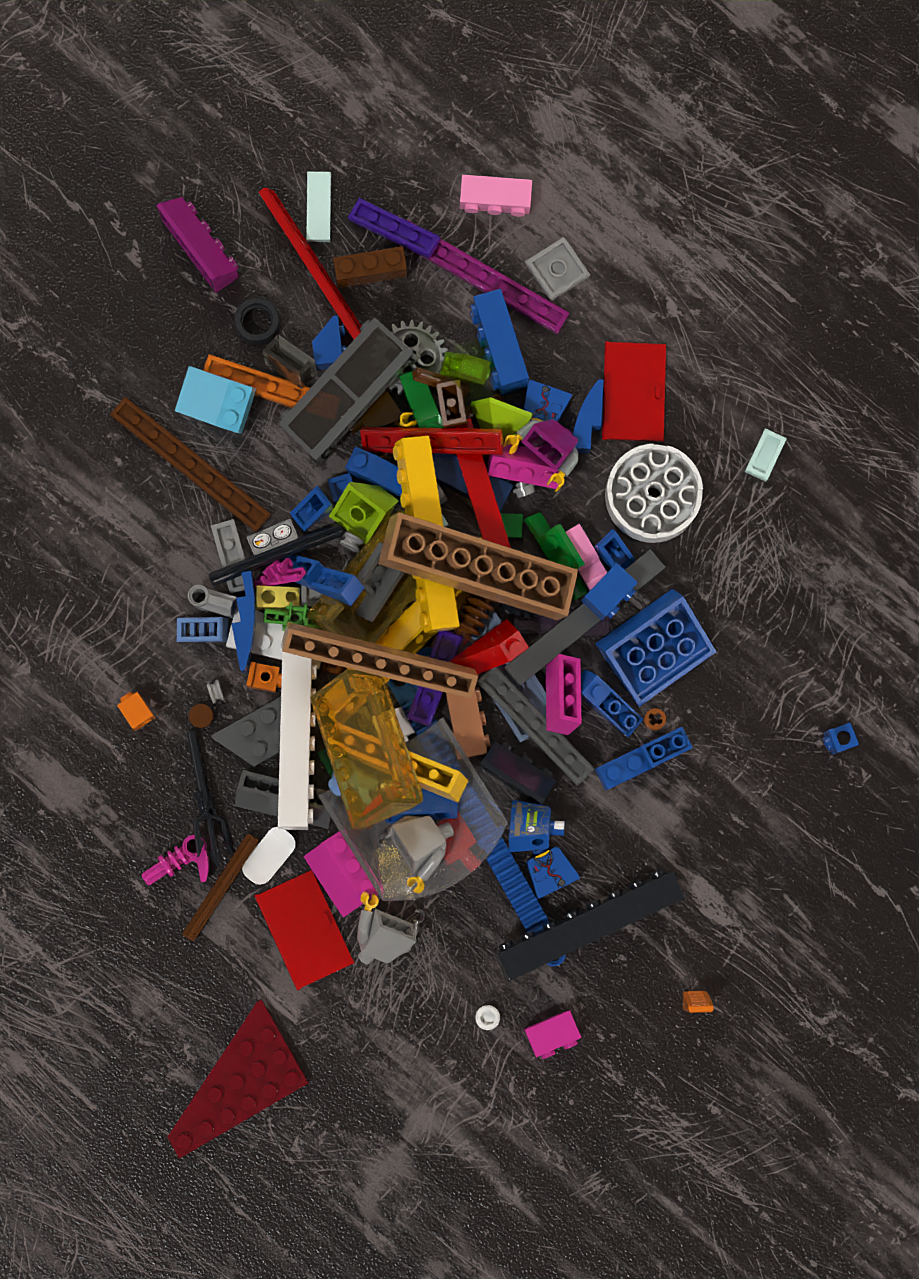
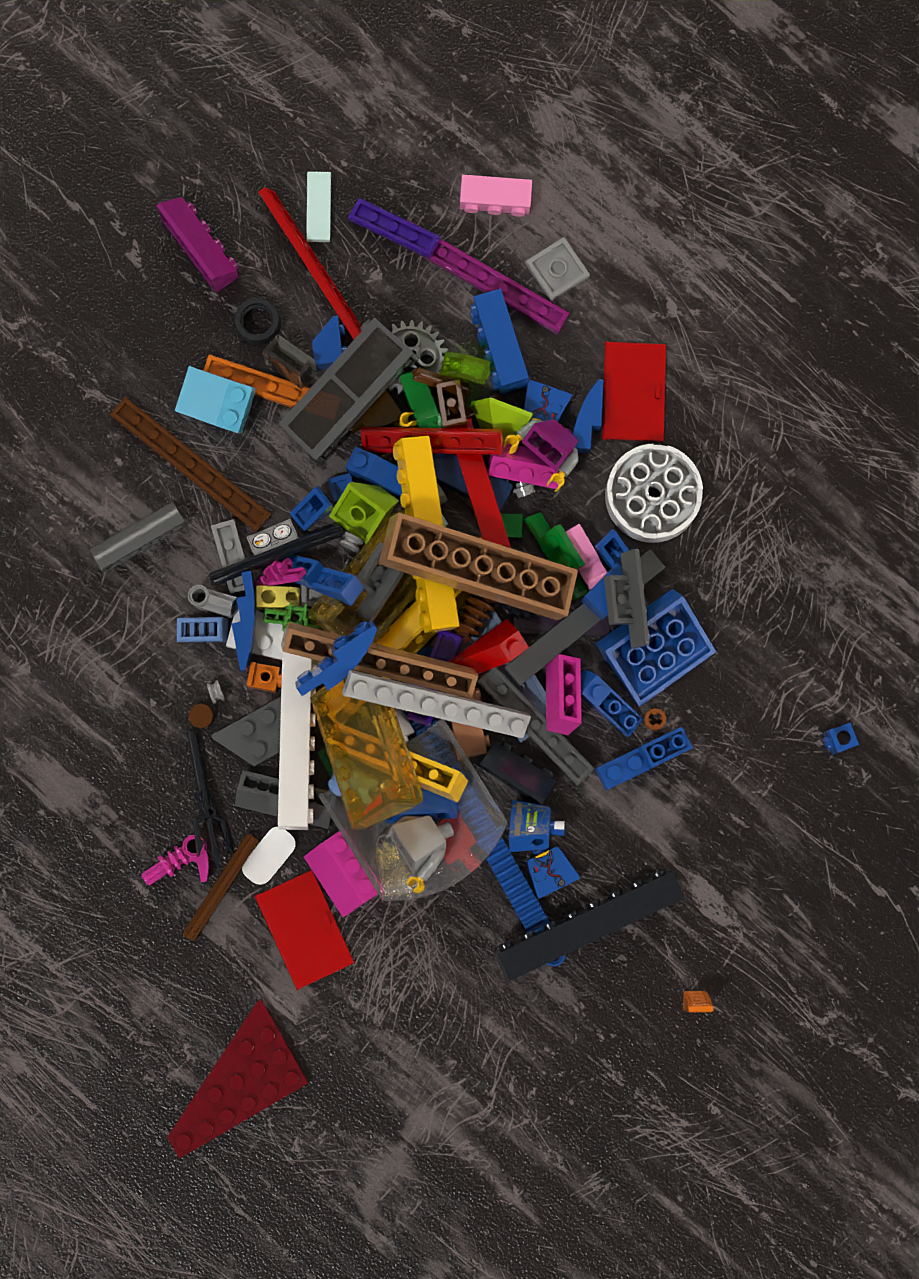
(135, 710): orange brick -> none
(138, 537): none -> dark grey brick
(347, 654): none -> blue slope
(370, 267): reddish brown brick -> none
(382, 934): light grey torso -> none
(435, 704): none -> light grey plate
(487, 1017): white tile -> none
(552, 1034): dark pink brick -> none
(627, 600): none -> dark grey bracket
(765, 455): light aqua tile -> none

